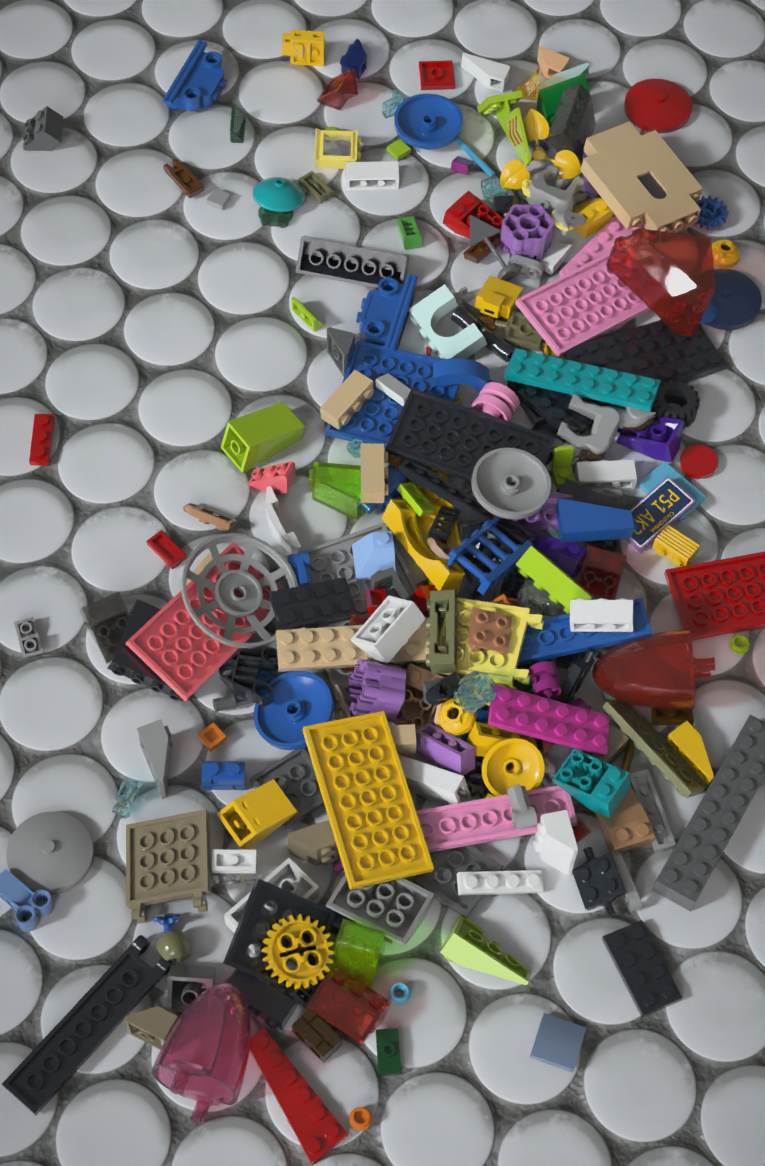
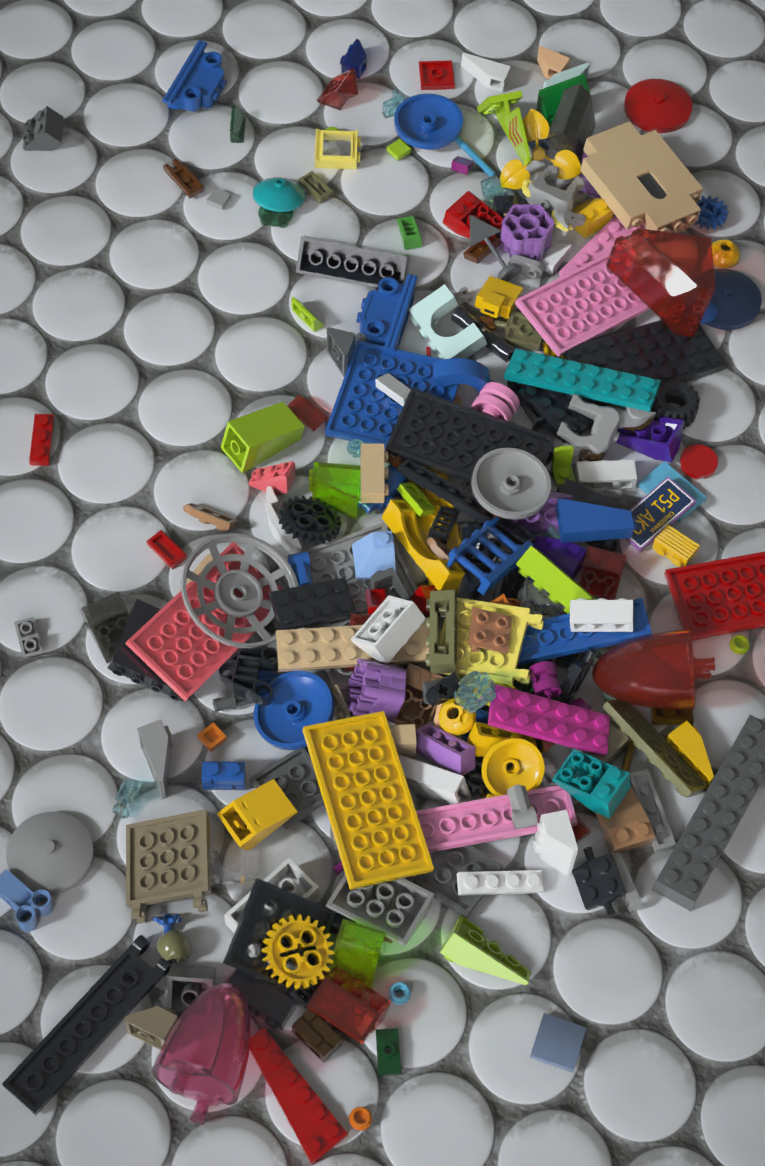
(233, 861): white plate -> none
(304, 47): yellow piece -> none
(307, 412): none -> clear red slope
(309, 520): none -> black gear
(314, 844): dark tan slope -> none
(347, 399): tan brick -> none
(372, 175): white brick -> none
(530, 86): clear yellow slope -> none
(642, 968): black plate -> none

